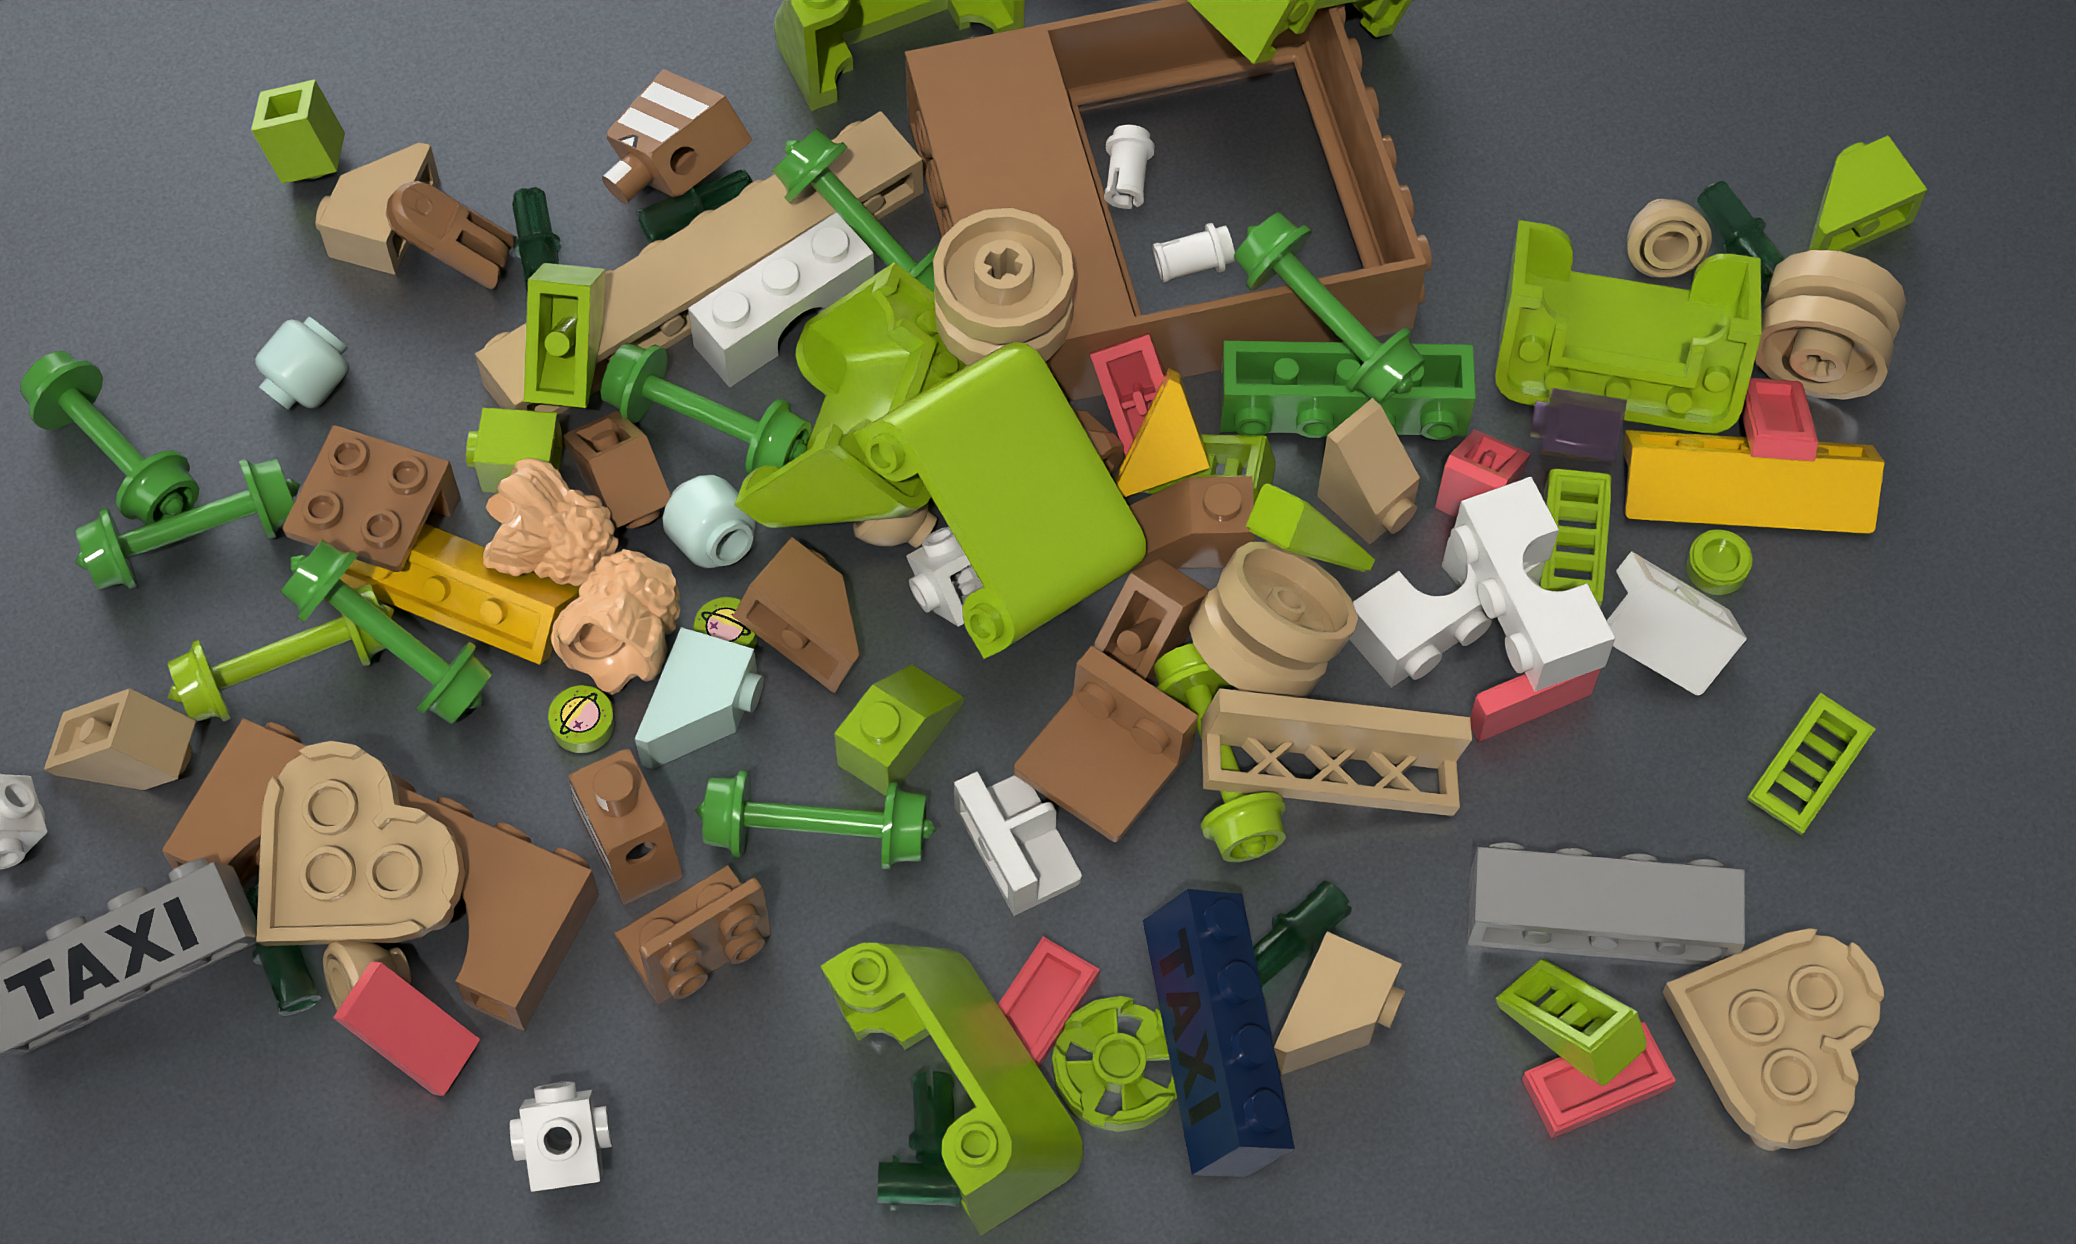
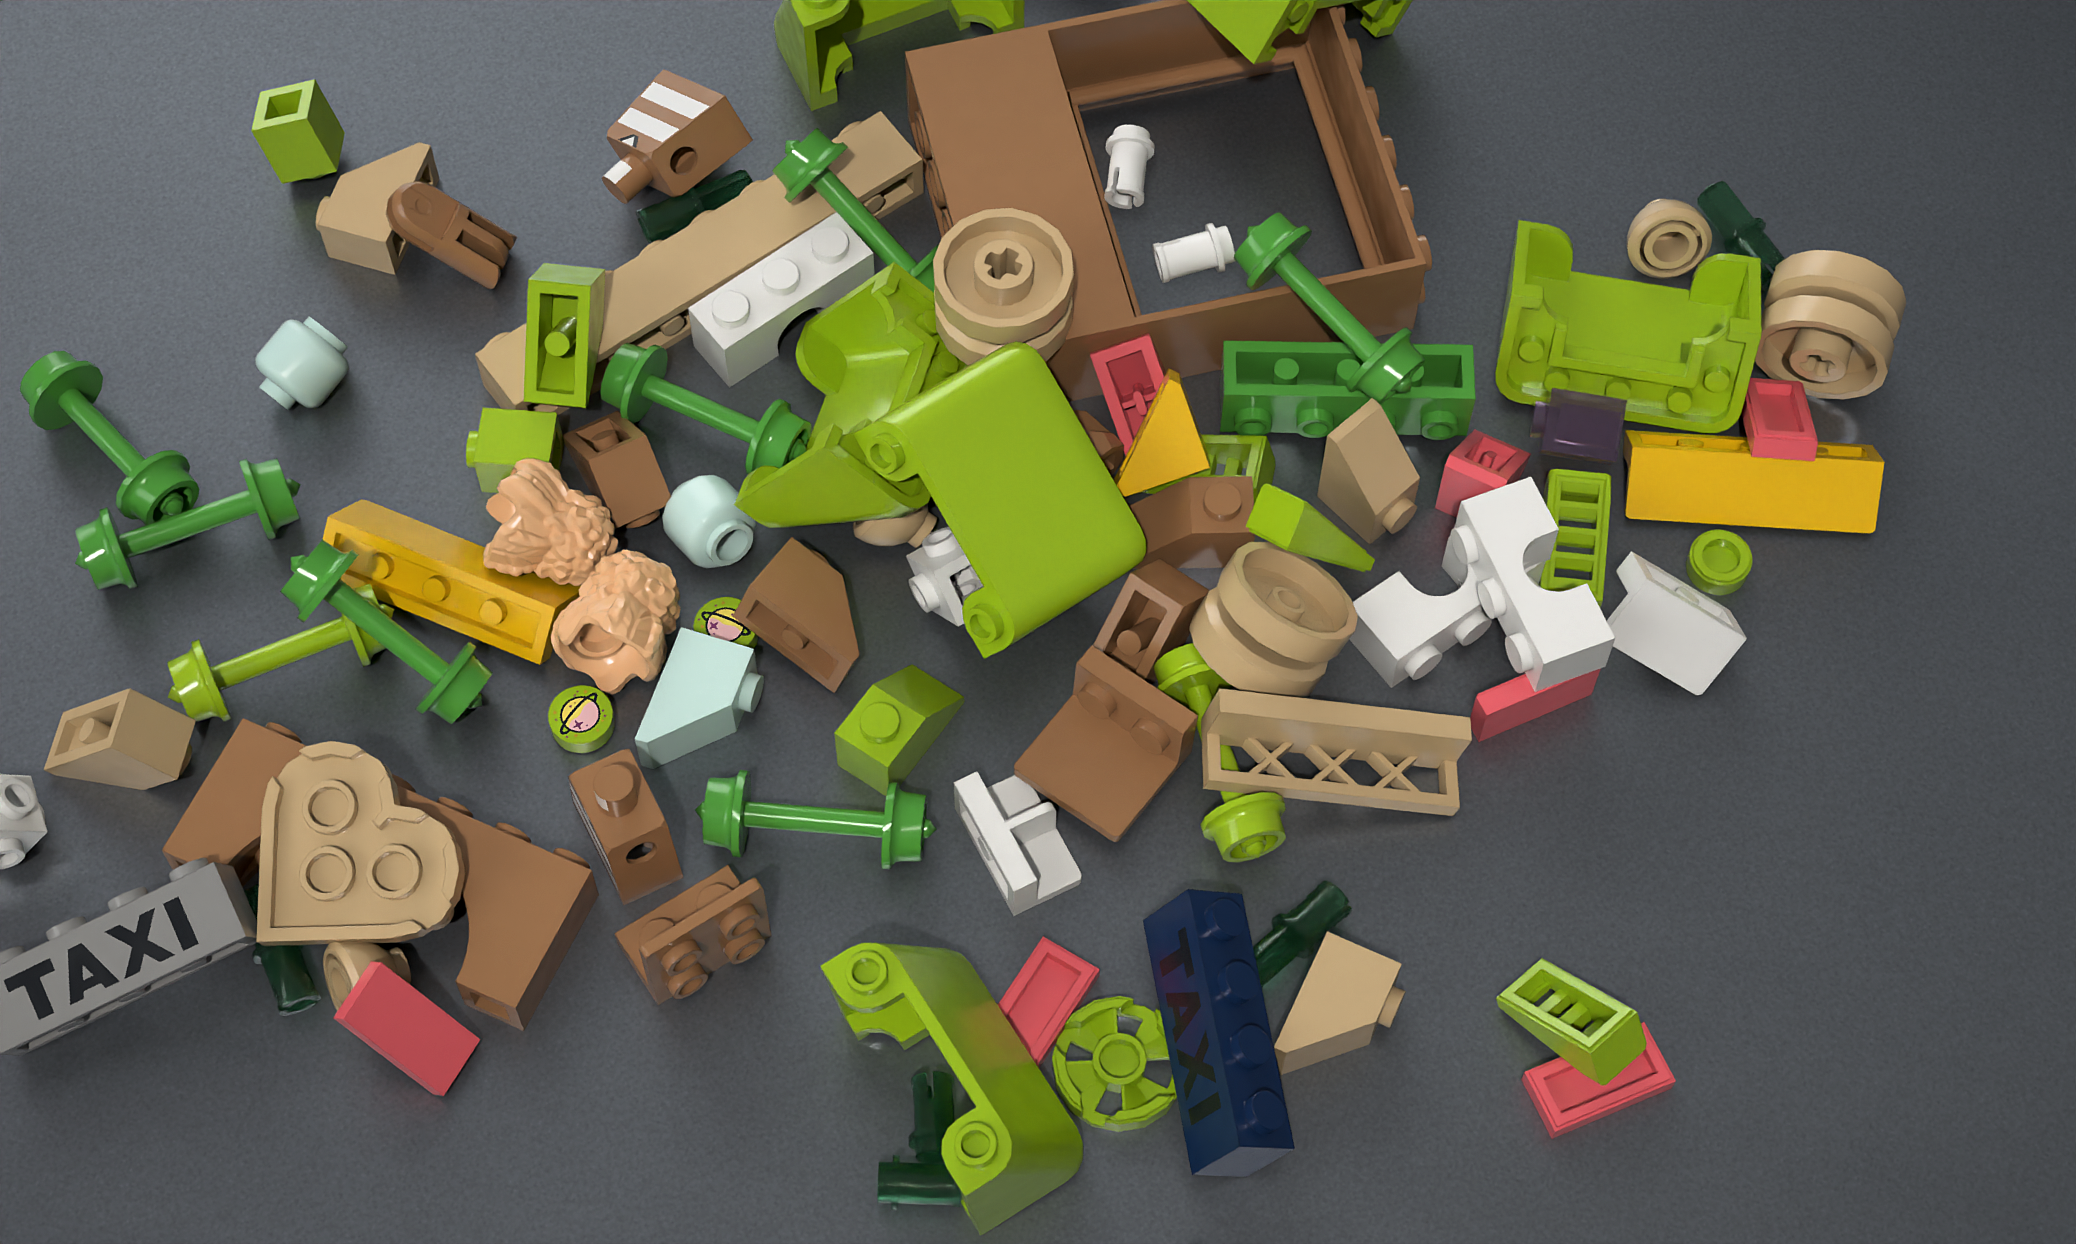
(370, 498): medium nougat bracket -> none
(535, 239): clear green axle -> none
(554, 1161): white brick -> none
(1605, 905): light grey brick -> none
(1782, 1033): tan plate -> none
(1839, 723): lime slope -> none
(1867, 196): lime slope -> none

